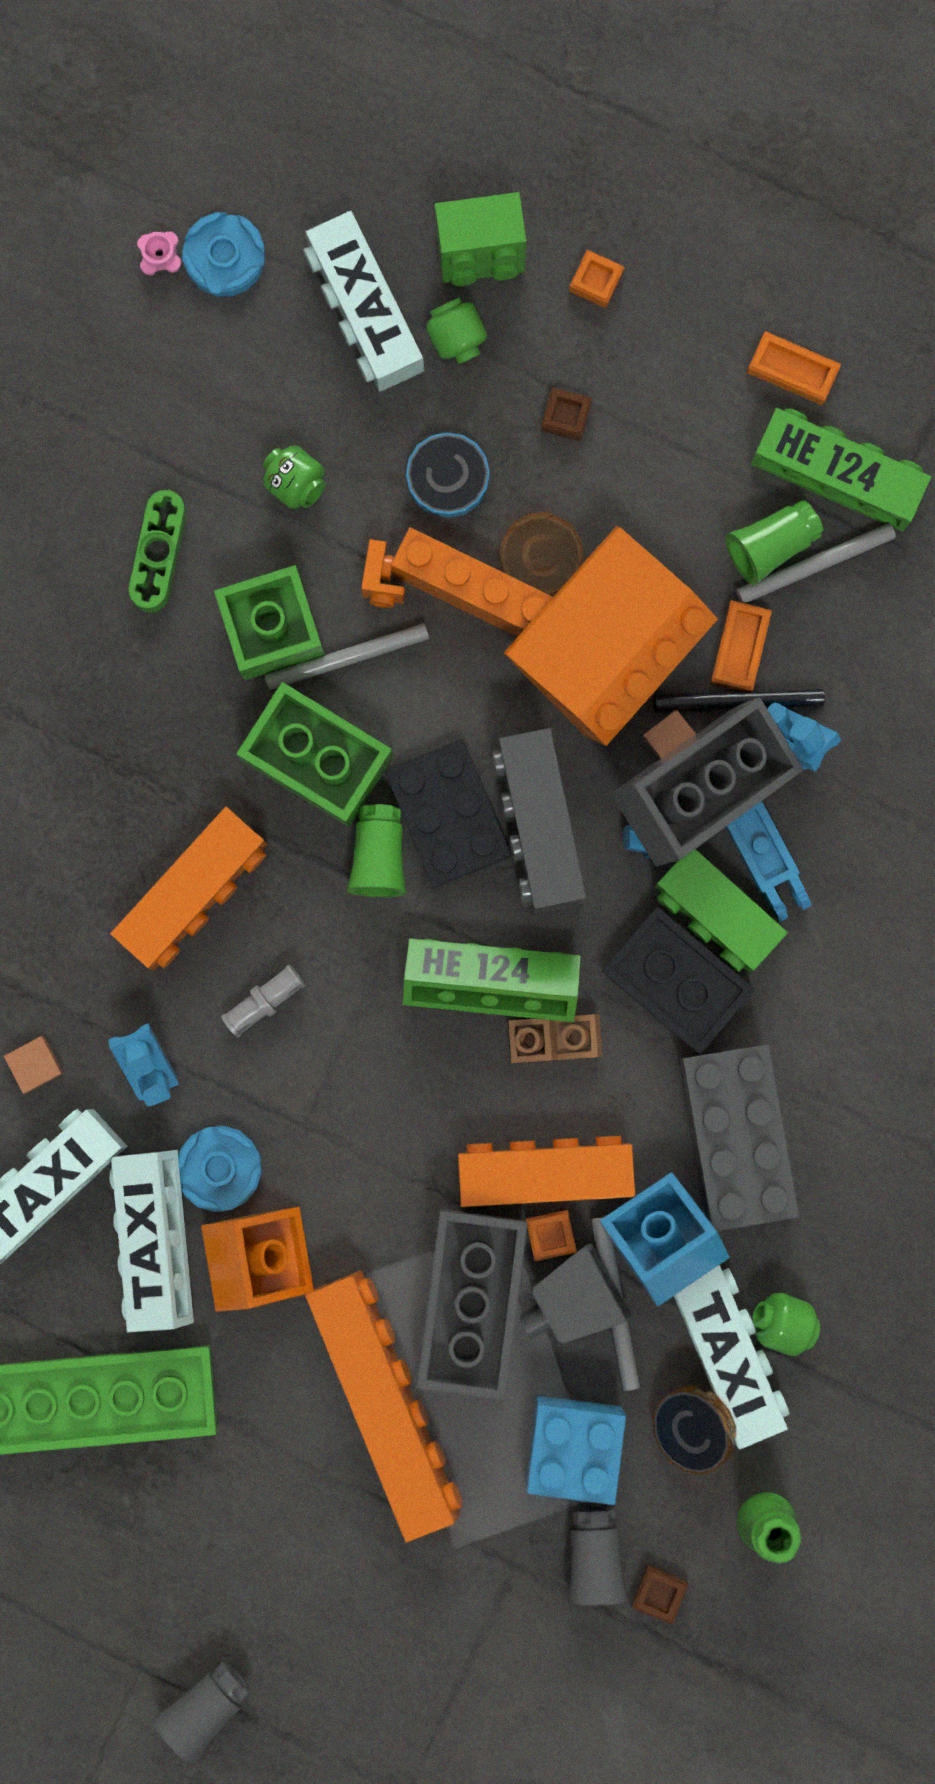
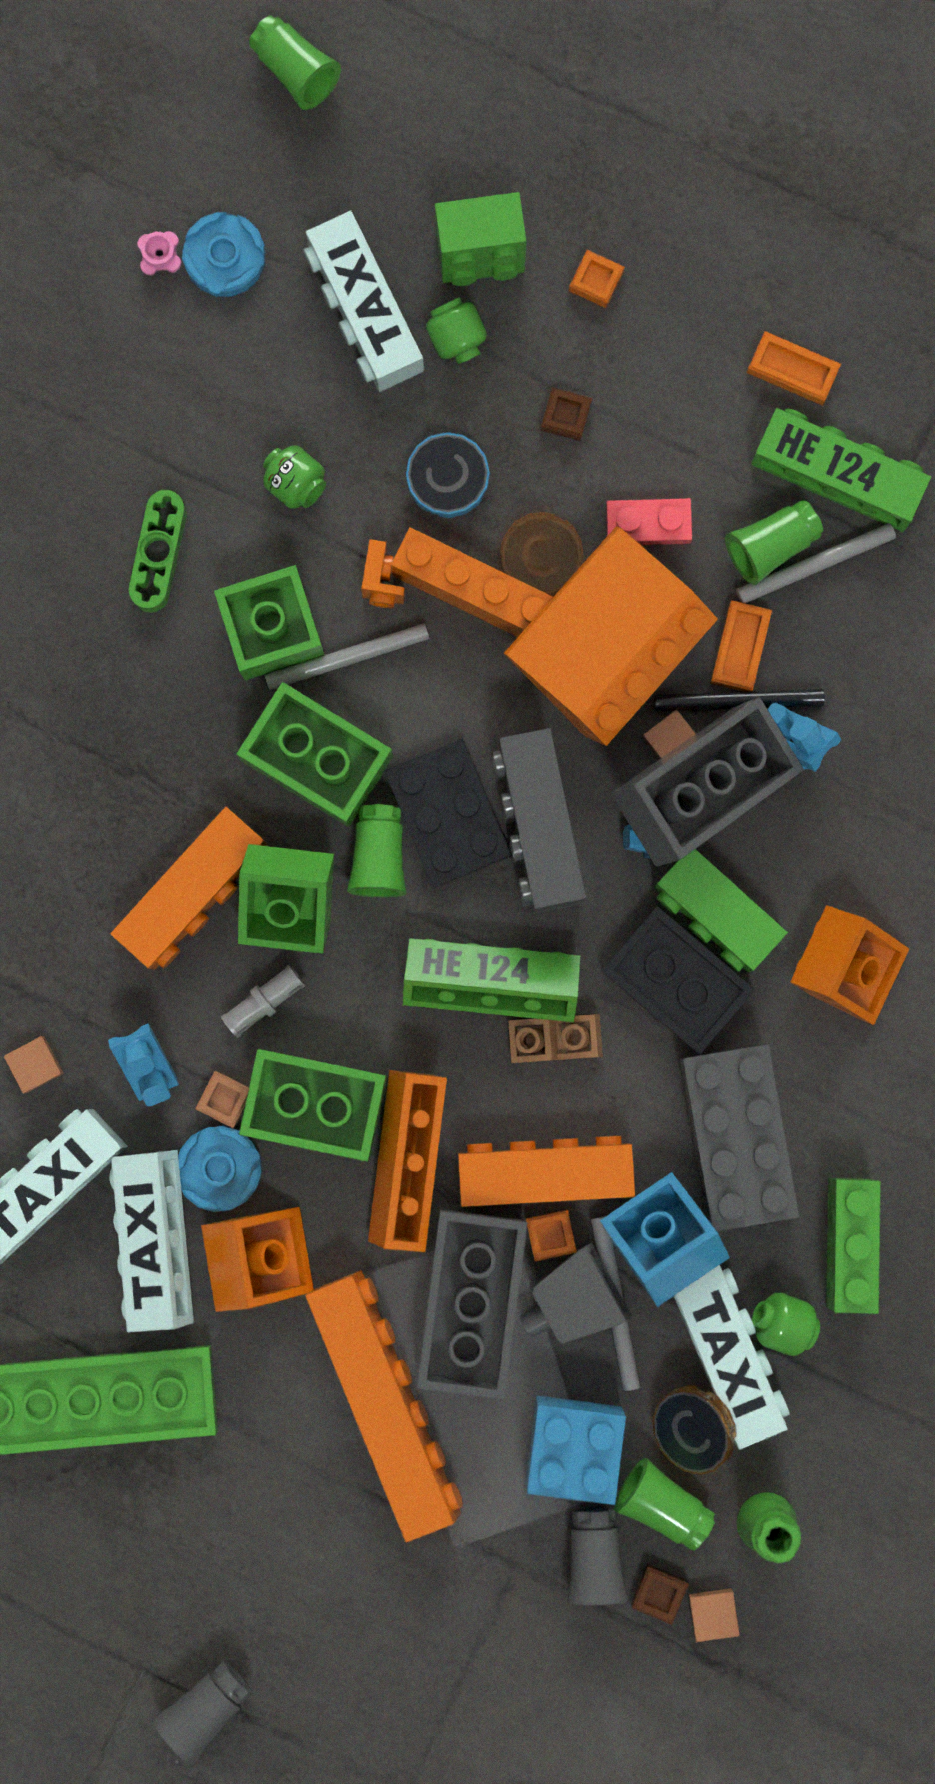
(223, 1099): none -> nougat tile
(285, 898): none -> bright green brick
(295, 62): none -> bright green plant
(313, 1105): none -> bright green brick
(407, 1161): none -> orange brick
(652, 520): none -> coral plate
(663, 1506): none -> bright green plant
(713, 1615): none -> nougat tile
(767, 858): dark azure hinge -> none
(850, 964): none -> orange slope
(853, 1245): none -> bright green brick

